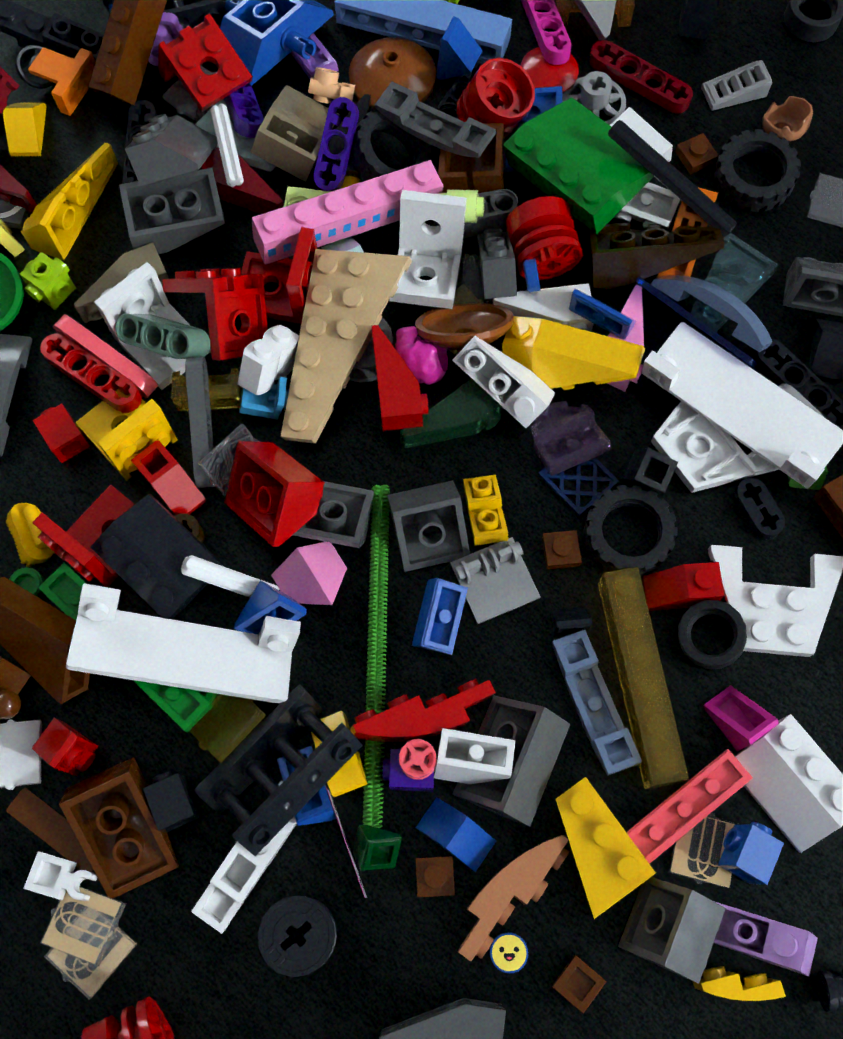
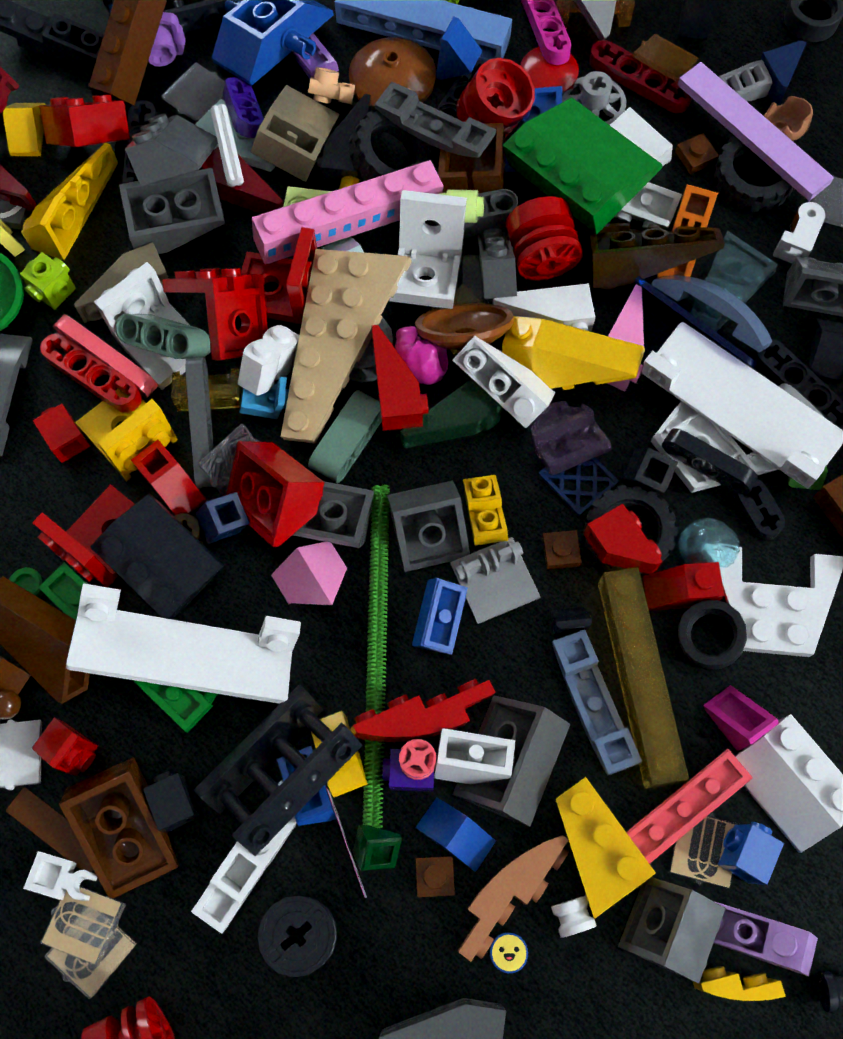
(26, 534): yellow piece -> none
(69, 74): orange piece -> none
(80, 124): none -> red brick
(192, 48): red bracket -> none
(220, 576): white axle -> none
(222, 517): none -> dark blue brick
(226, 725): clear yellow piece -> none
(267, 602): blue slope -> none
(328, 133): dark purple beam -> none
(346, 437): none -> sand green beam
(531, 275): blue tile -> none
(573, 916): none -> white wheel
(578, 983): reddish brown plate -> none
(601, 314): blue slope -> none
(620, 541): none -> red slope
(665, 57): none -> clear orange piece
(671, 178): black axle -> none
(708, 541): none -> clear light blue hair
(709, 461): none -> black beam
(755, 131): none -> lavender tile
(781, 66): none -> dark blue slope
(804, 231): none -> white leg

